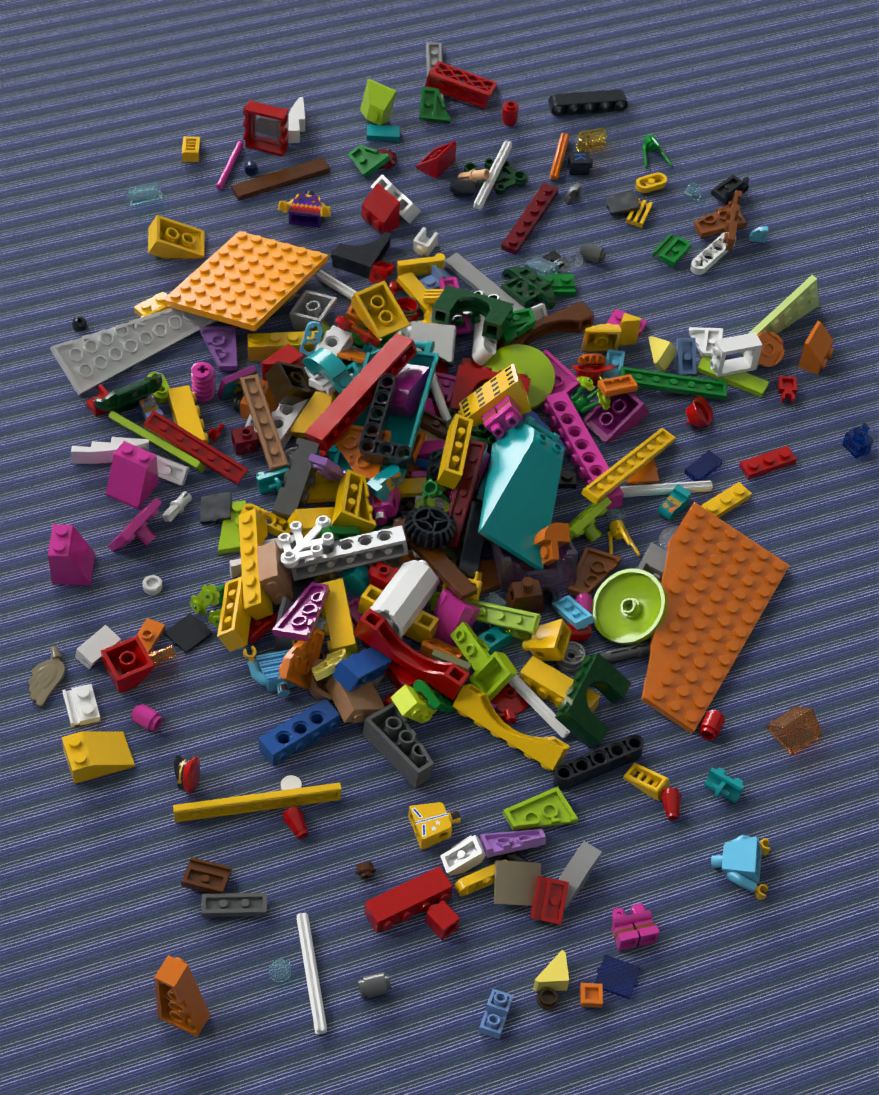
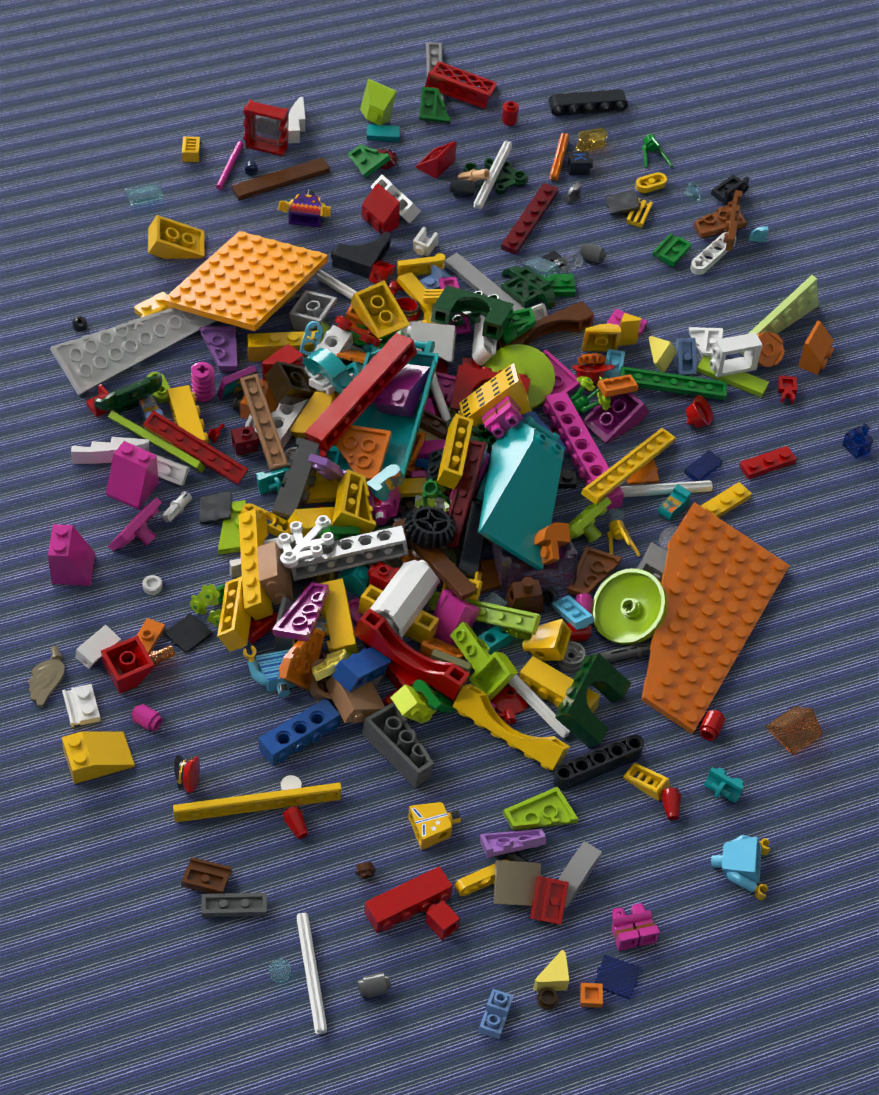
(179, 997): orange wedge -> none
(378, 426): black beam -> none
(463, 856): white slope -> none

